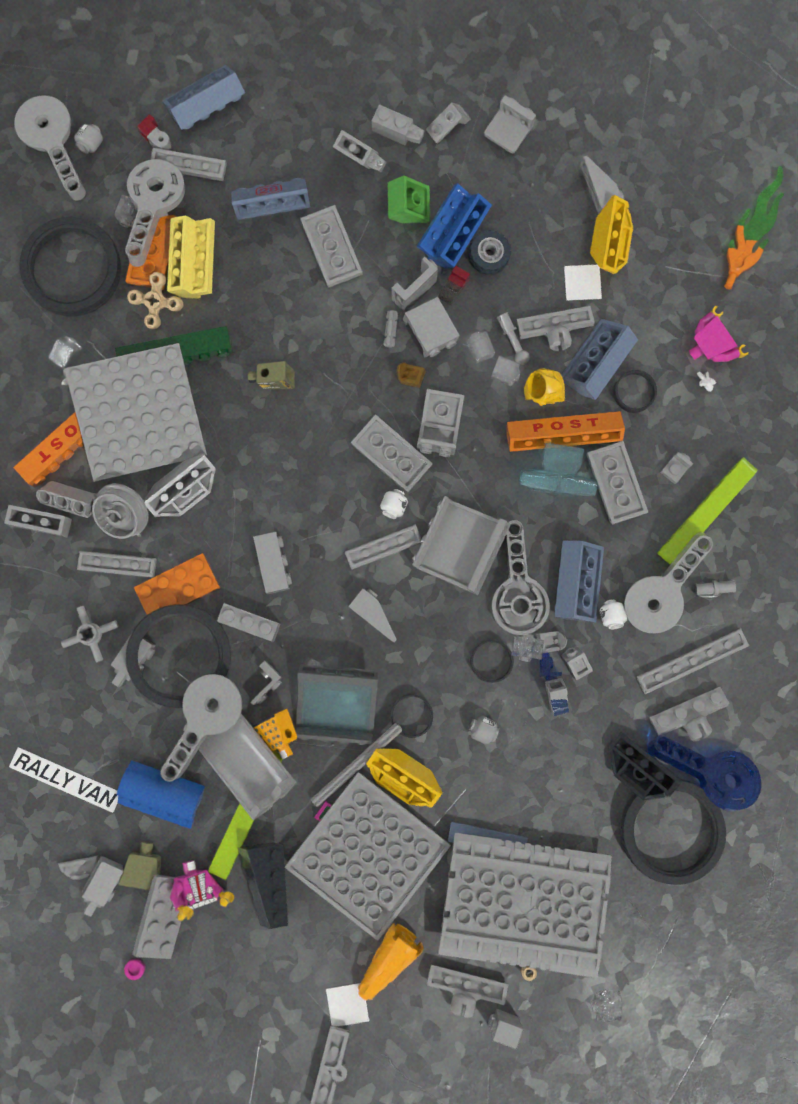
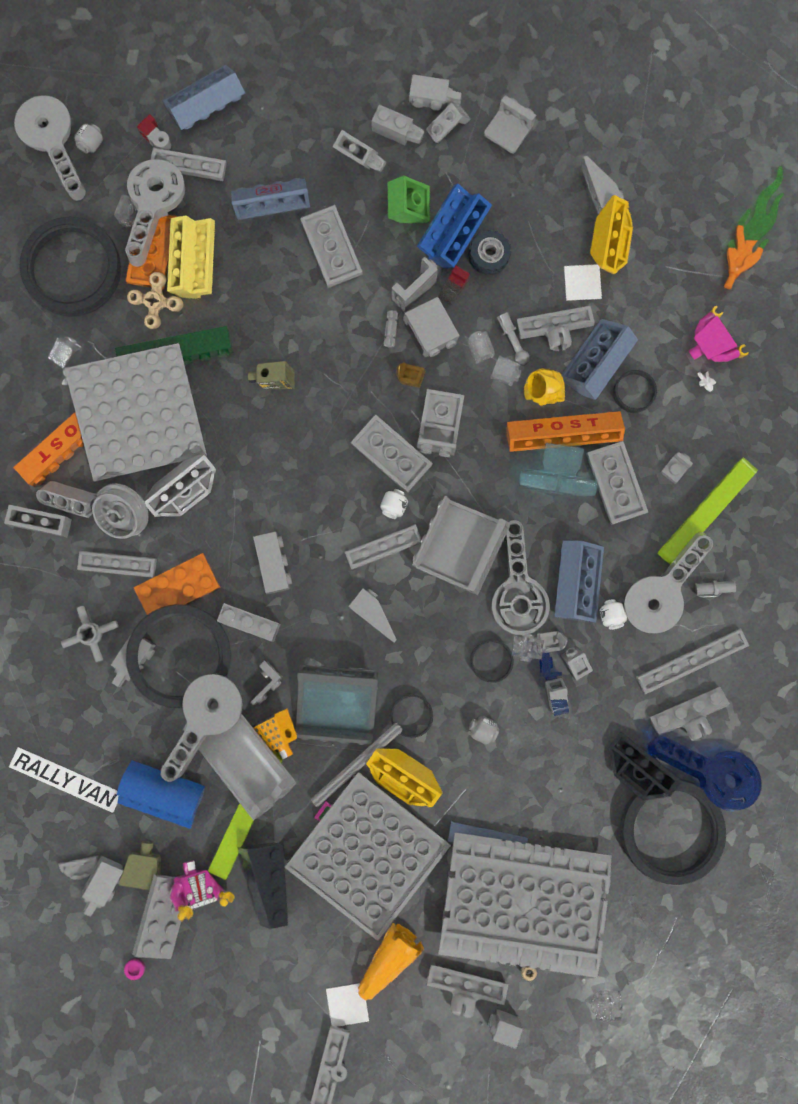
(432, 93): none -> light grey hinge

